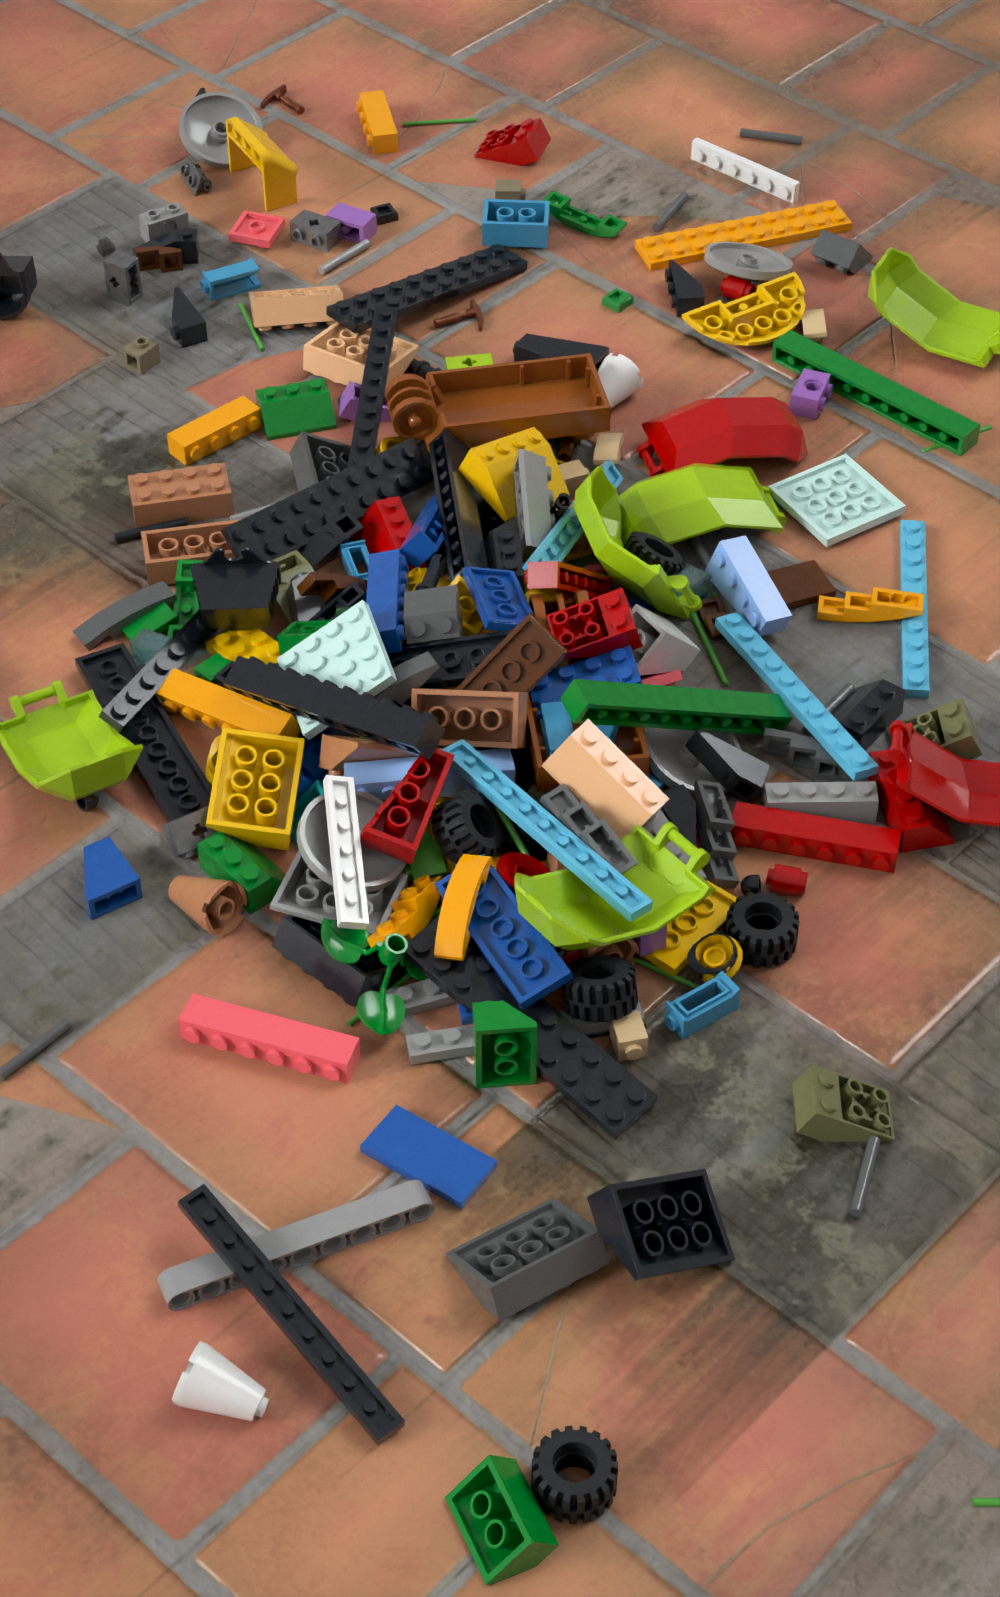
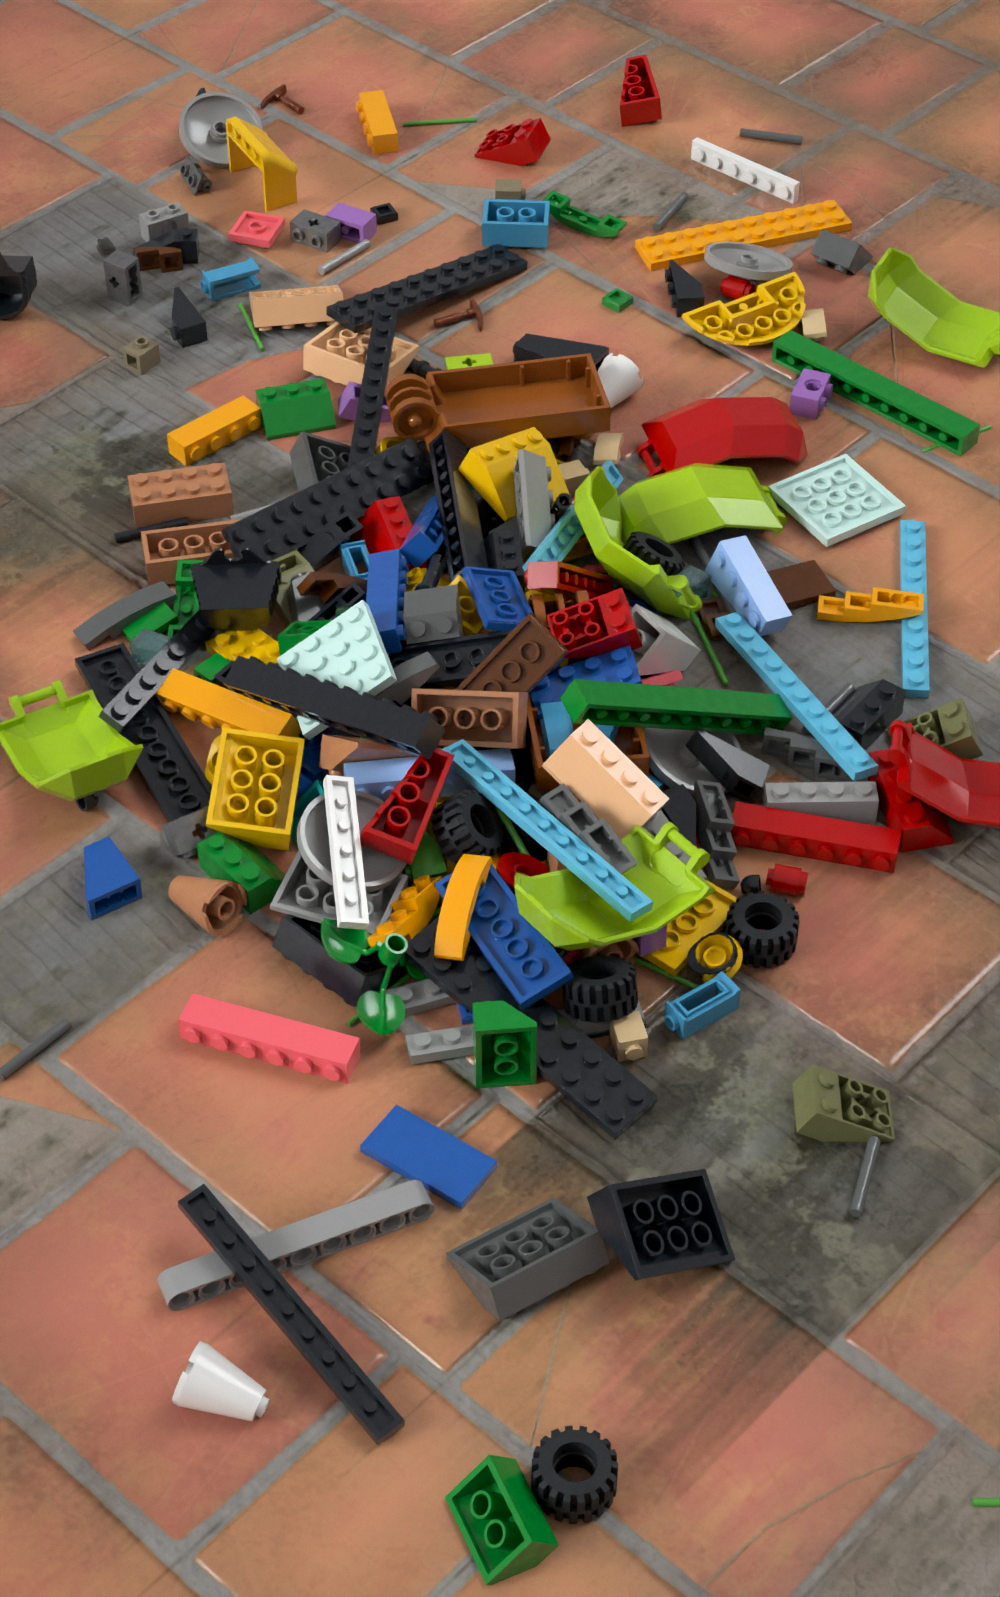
(640, 95): none -> red wedge

